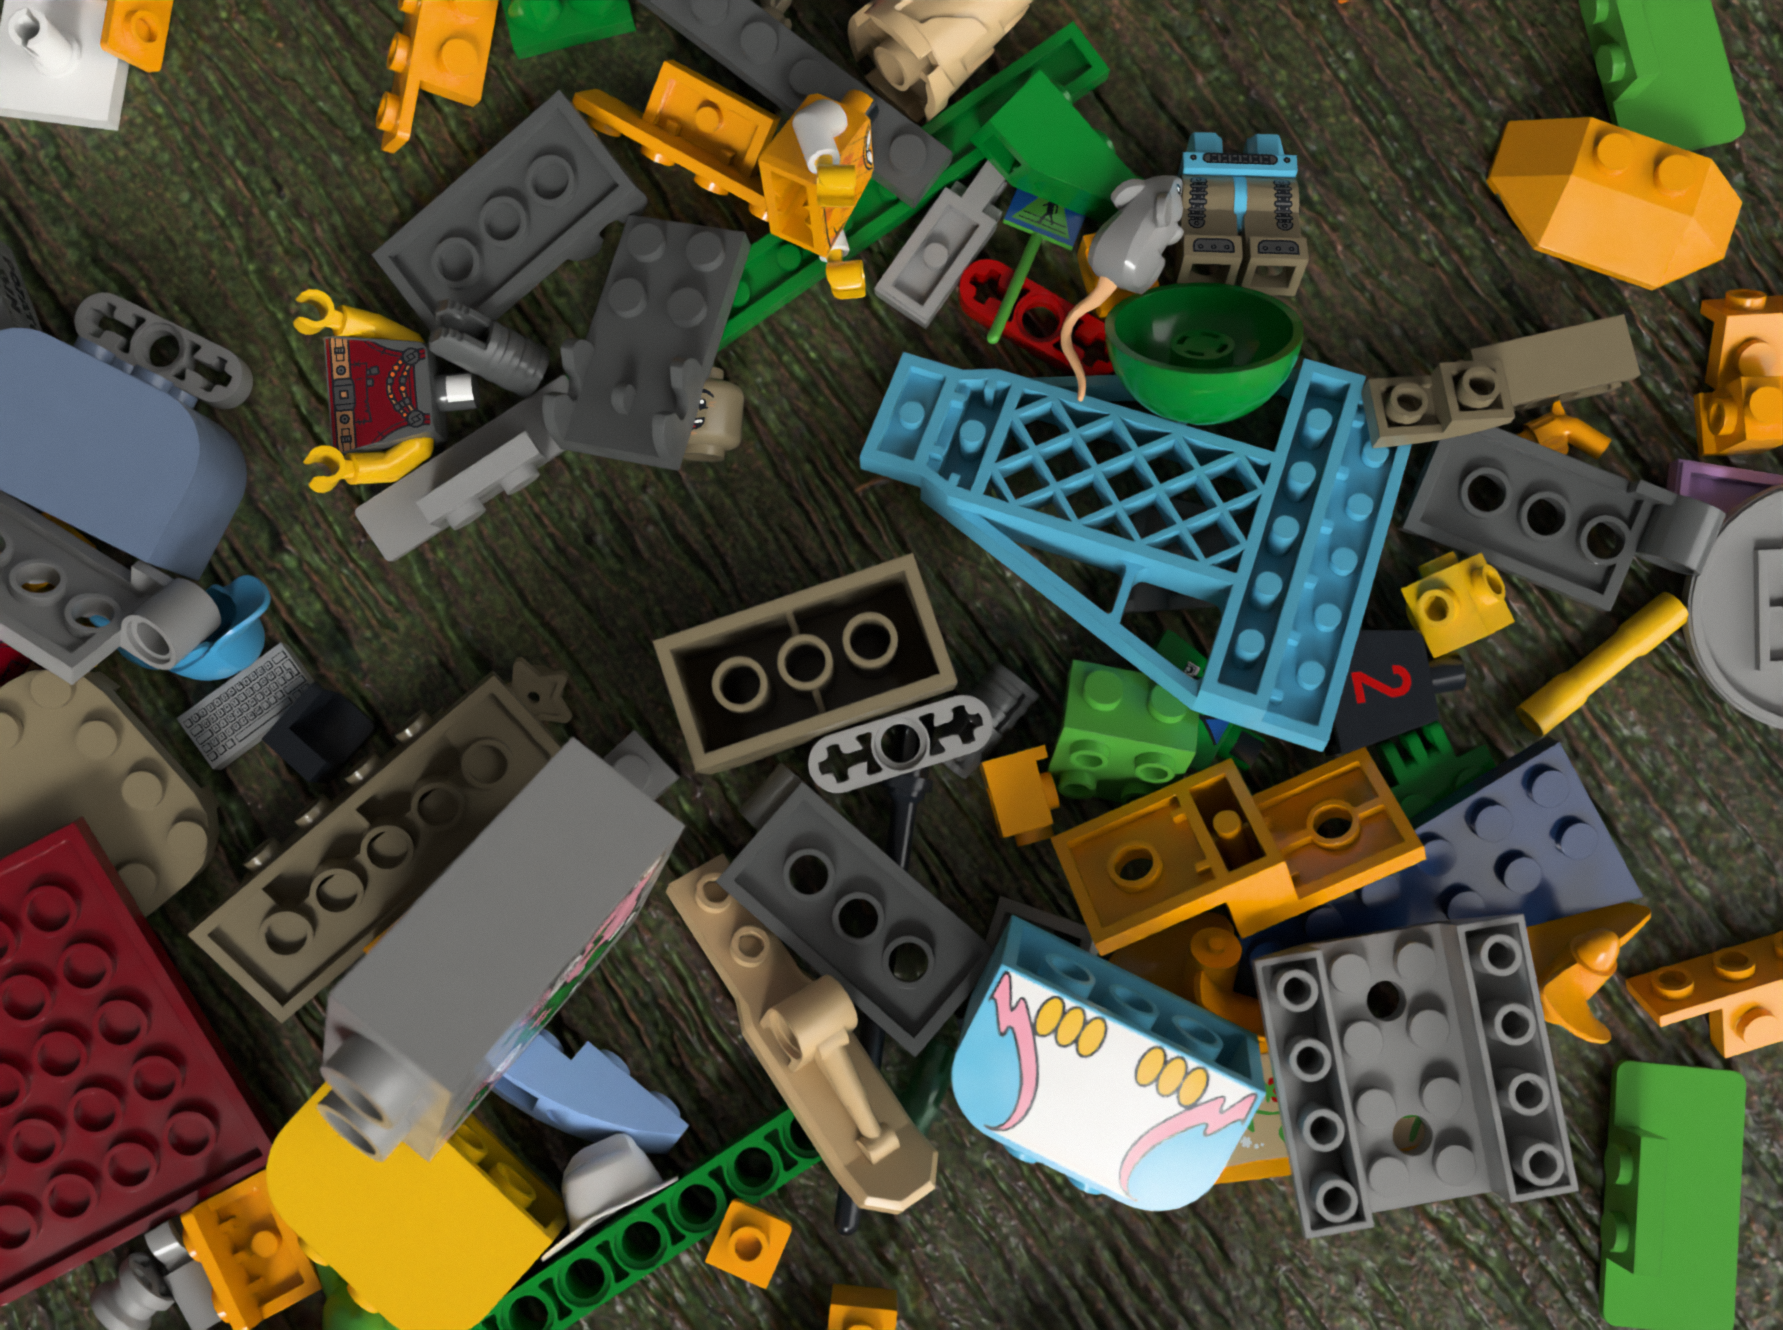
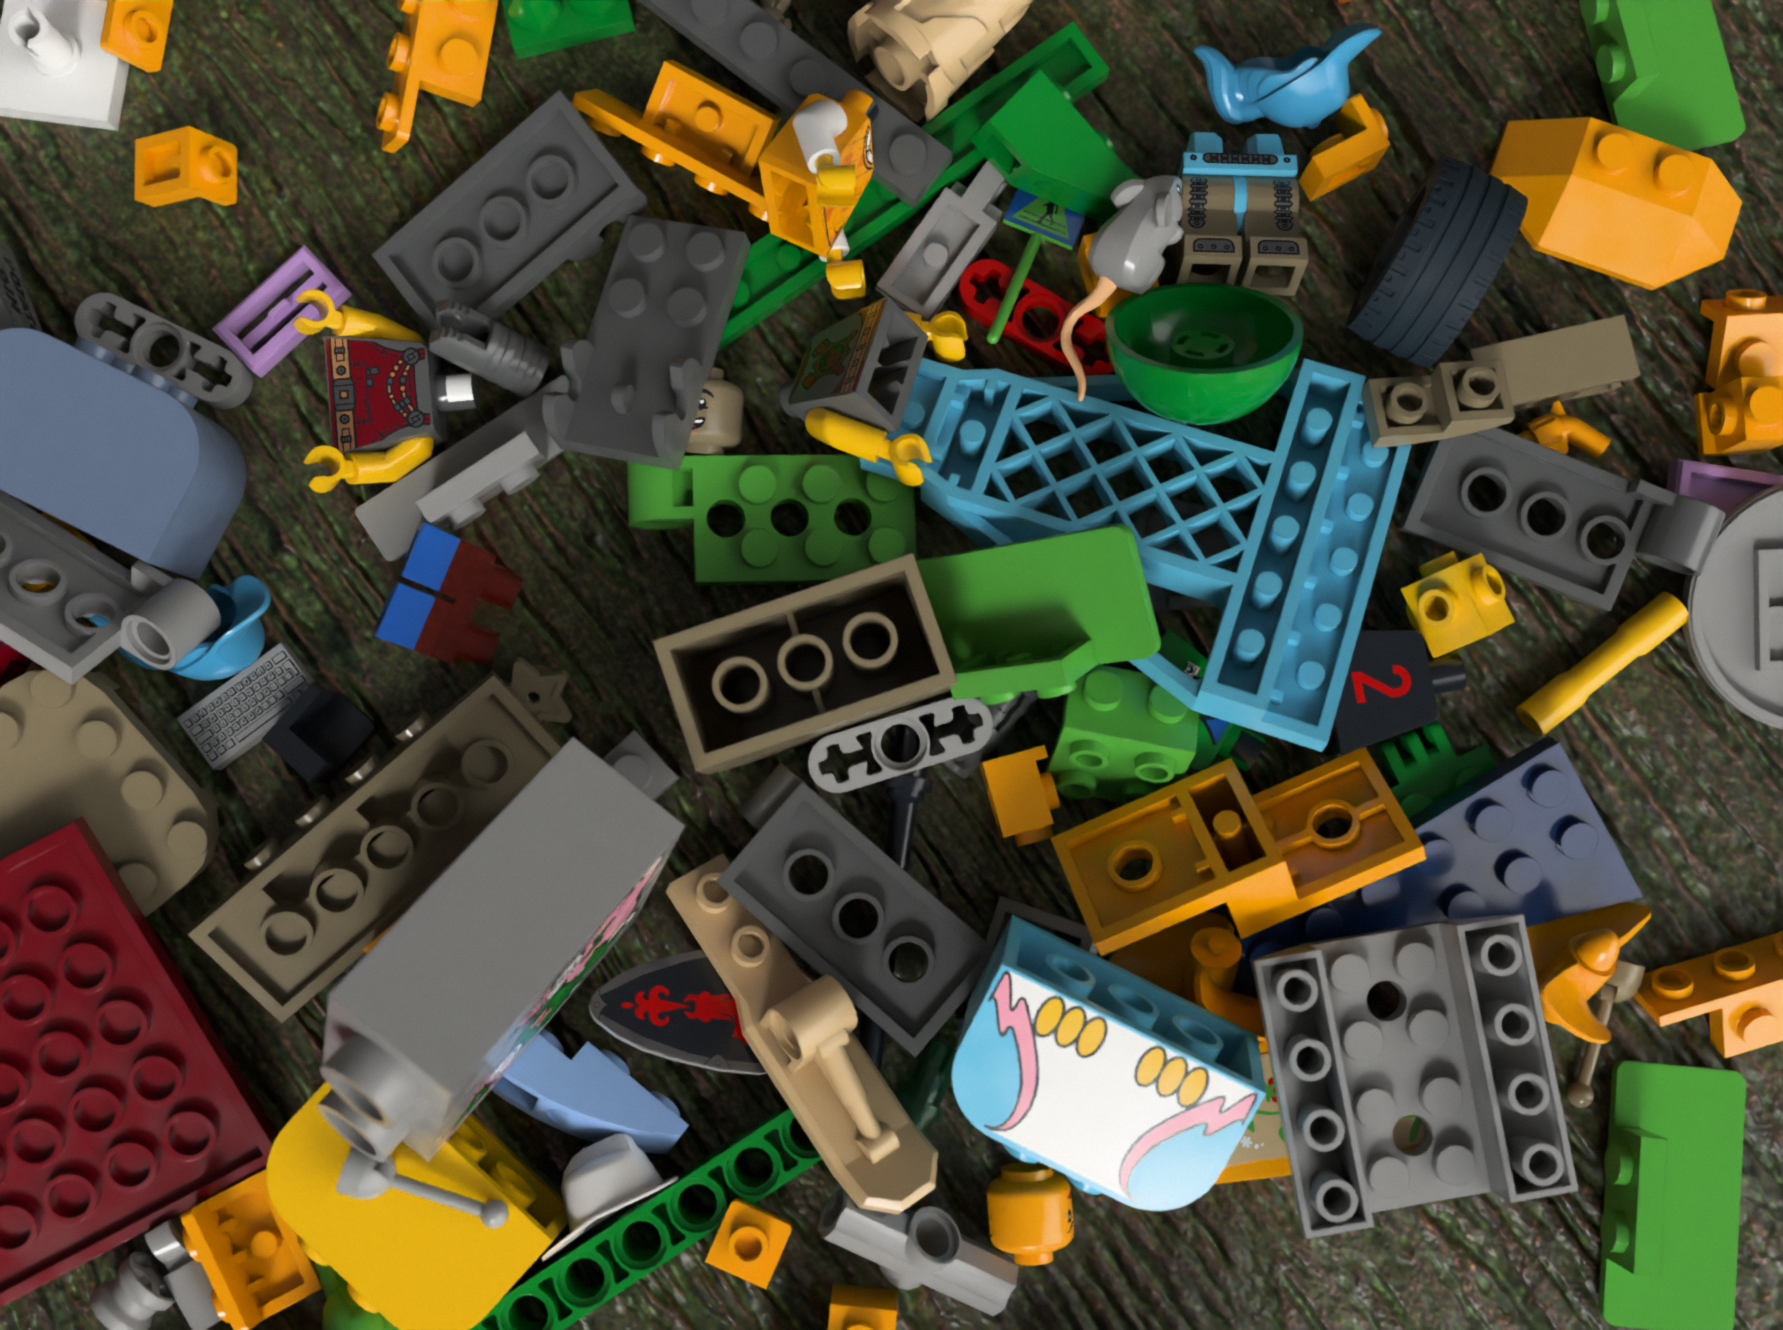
(184, 167): none -> light orange bracket
(263, 297): none -> lavender tile
(368, 1179): none -> light grey hinge
(440, 626): none -> hips
(677, 1013): none -> shield
(757, 485): none -> bright green hinge
(861, 378): none -> torso
(922, 1250): none -> light grey piece
(1030, 1212): none -> light orange head
(1040, 611): none -> bright green bracket
(1288, 89): none -> dark azure hair
(1347, 154): none -> light orange bracket
(1437, 262): none -> black wheel
(1616, 989): none -> dark tan hinge

